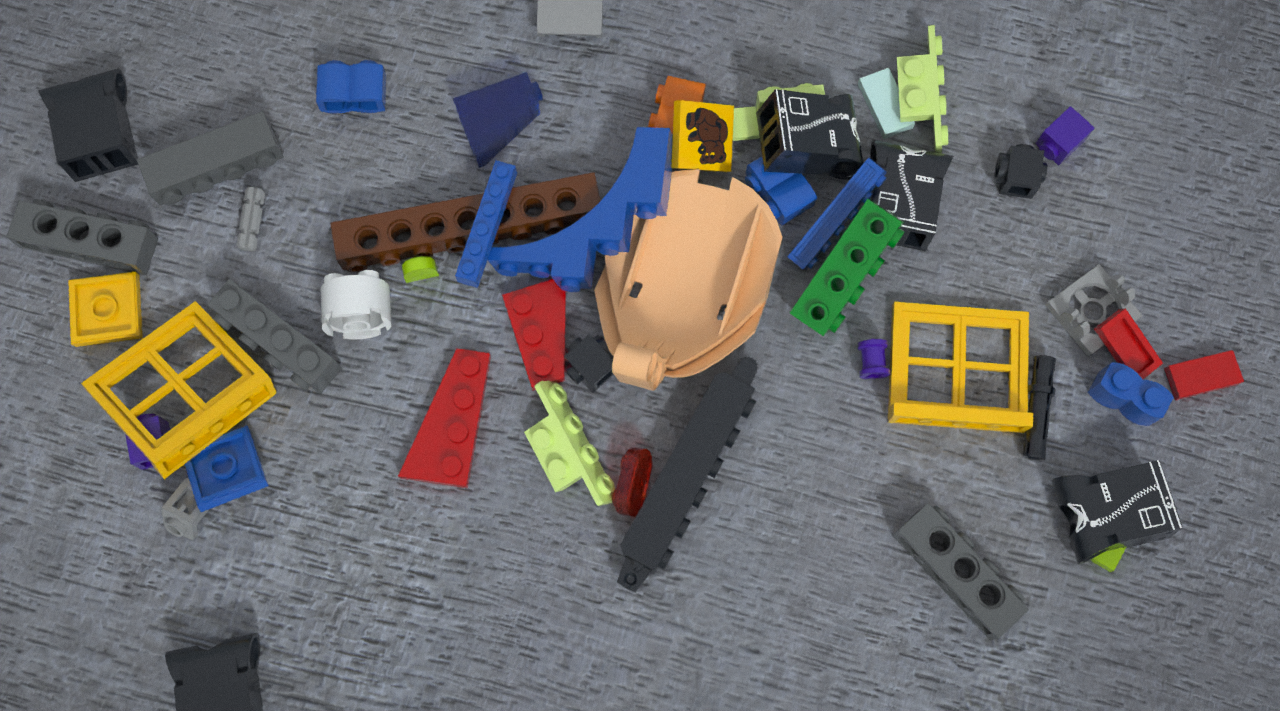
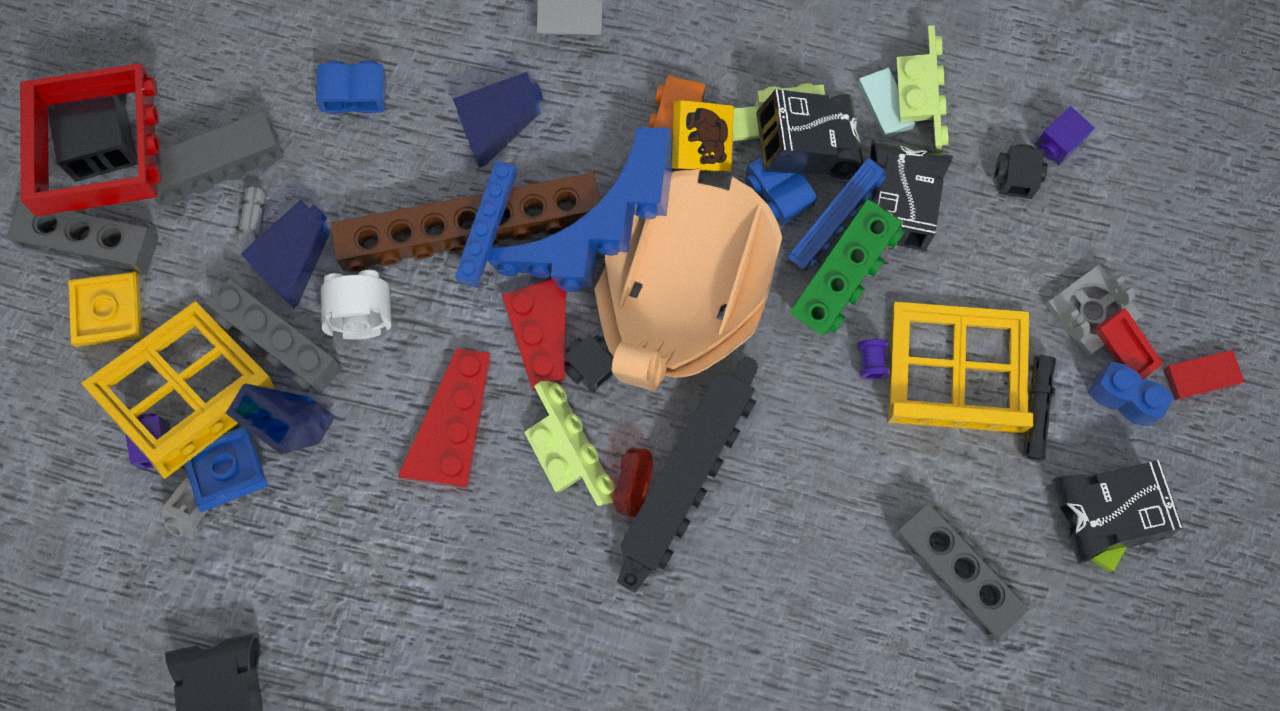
(34, 154): none -> red window
(280, 417): none -> clear blue slope
(290, 251): none -> clear blue slope
(419, 269): lime tile -> none

